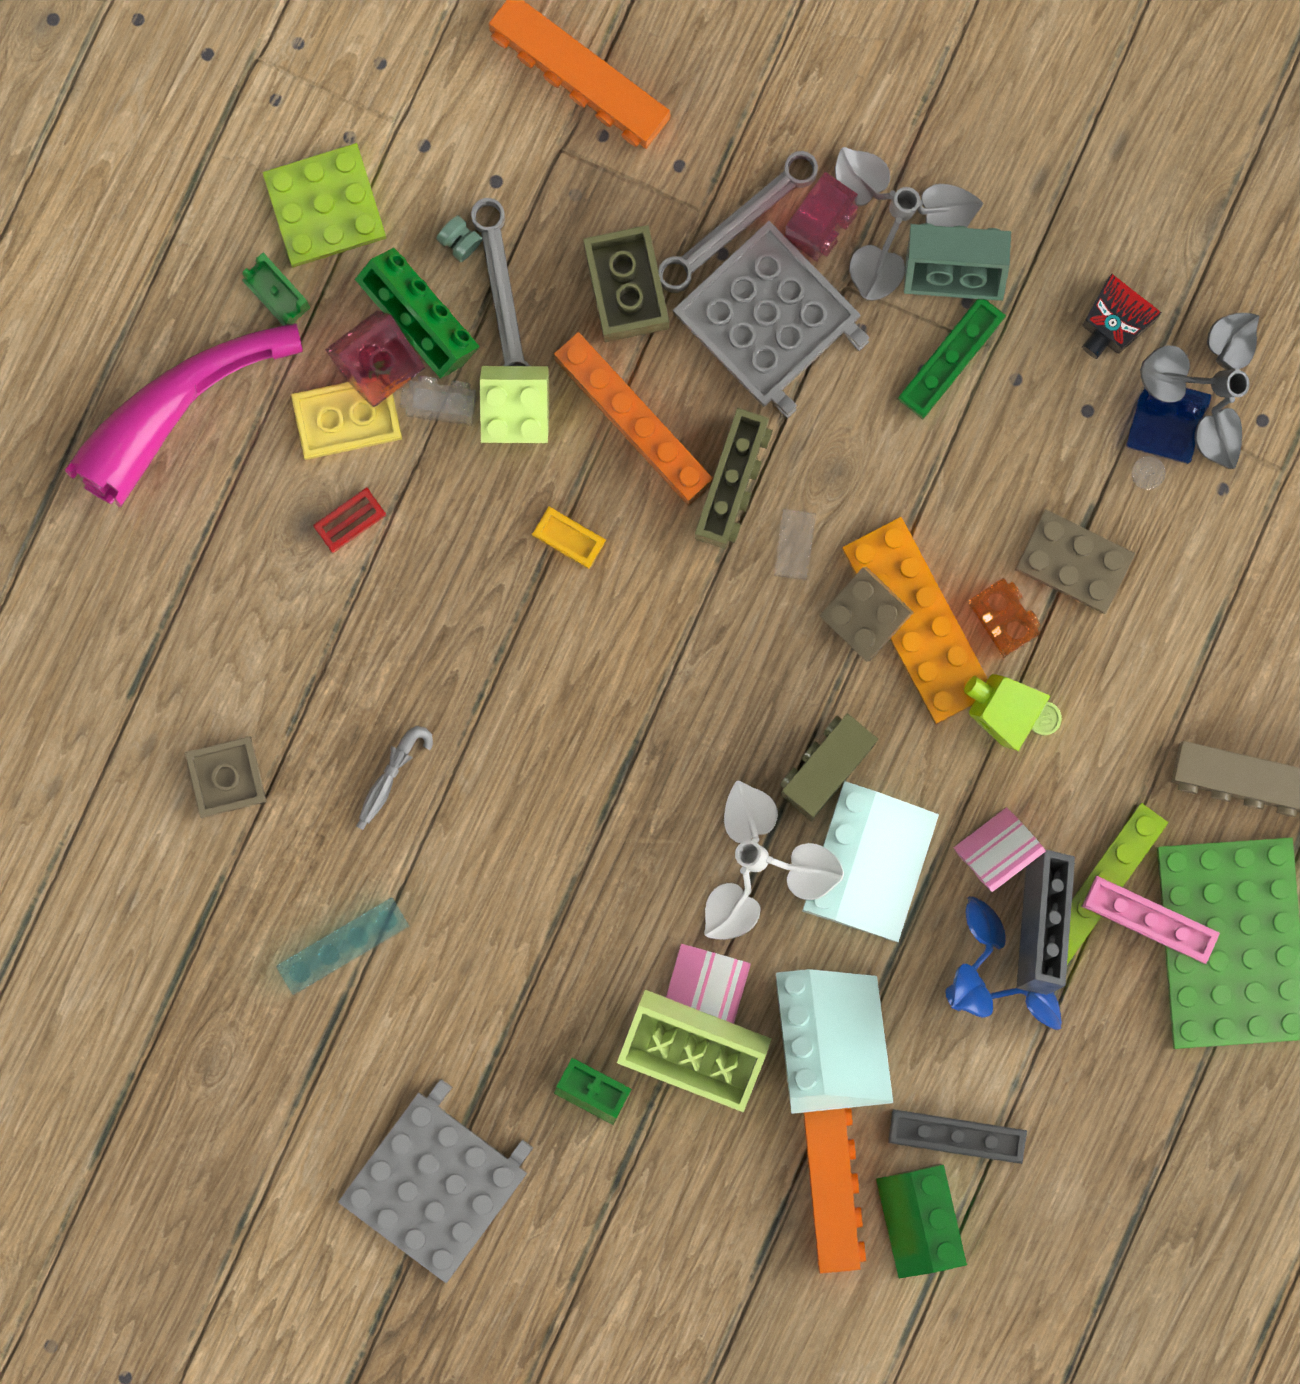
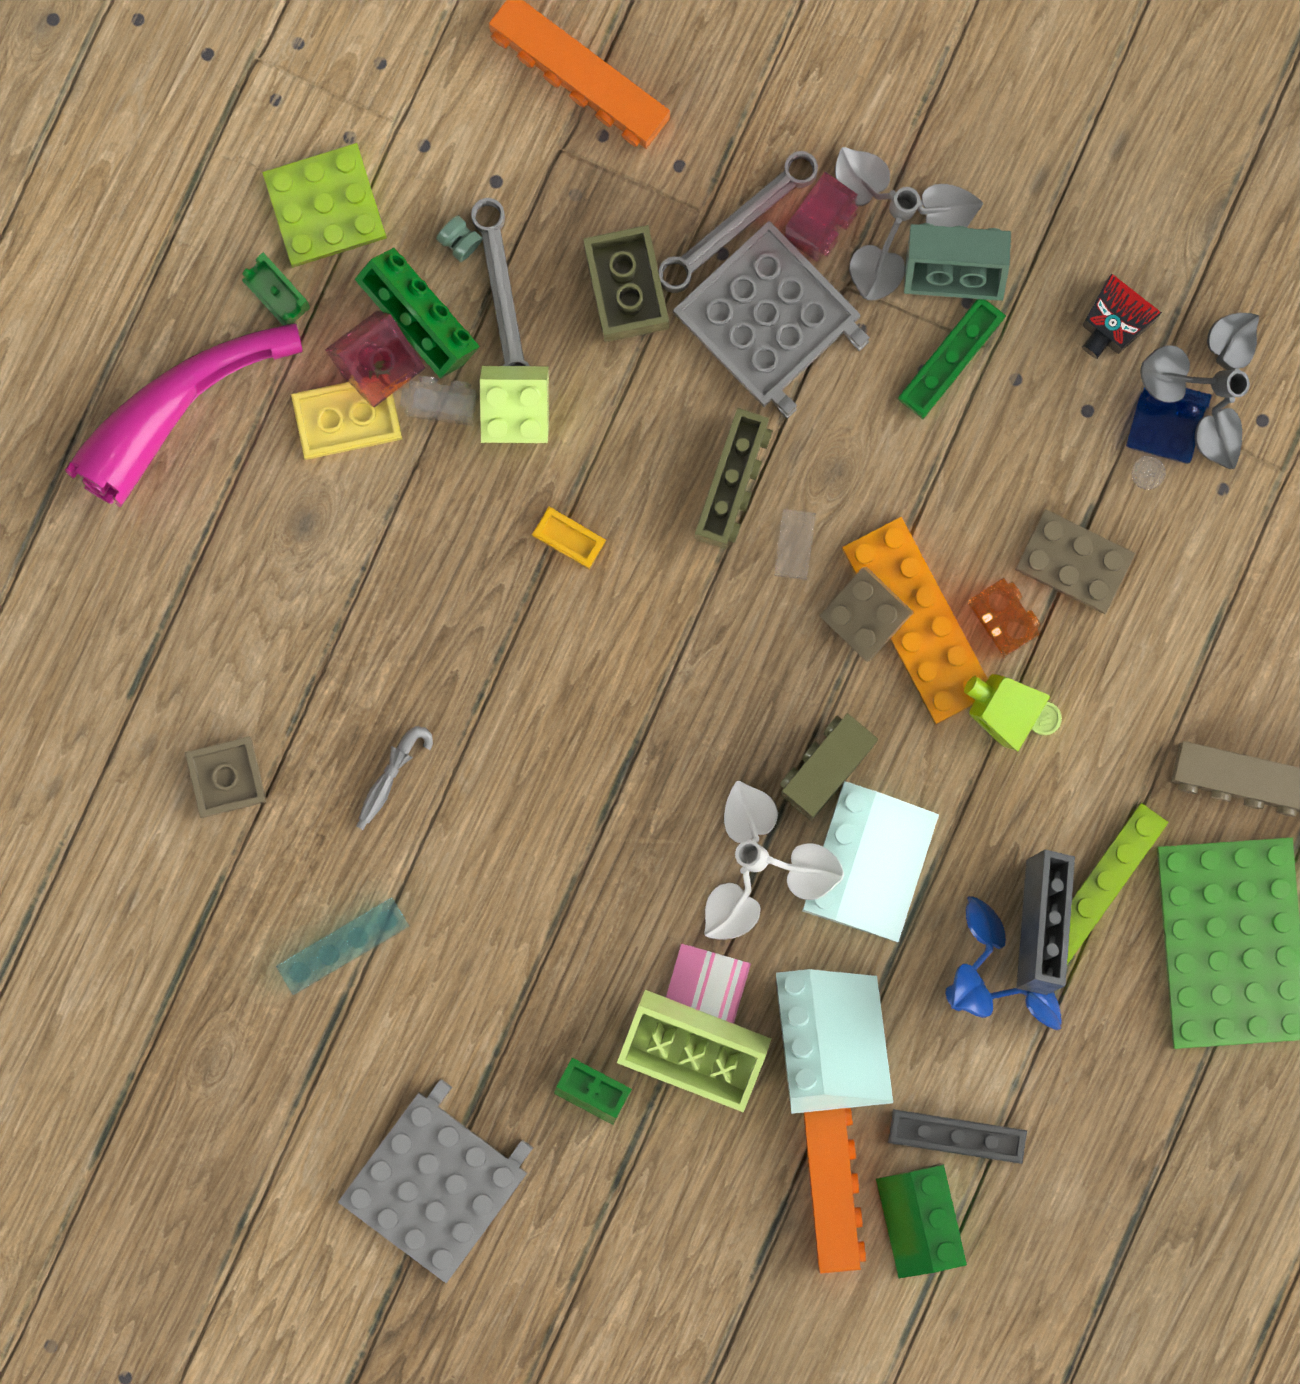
(373, 504): red tile -> none
(633, 418): orange brick -> none
(999, 849): slope -> none
(1150, 919): bright pink tile -> none

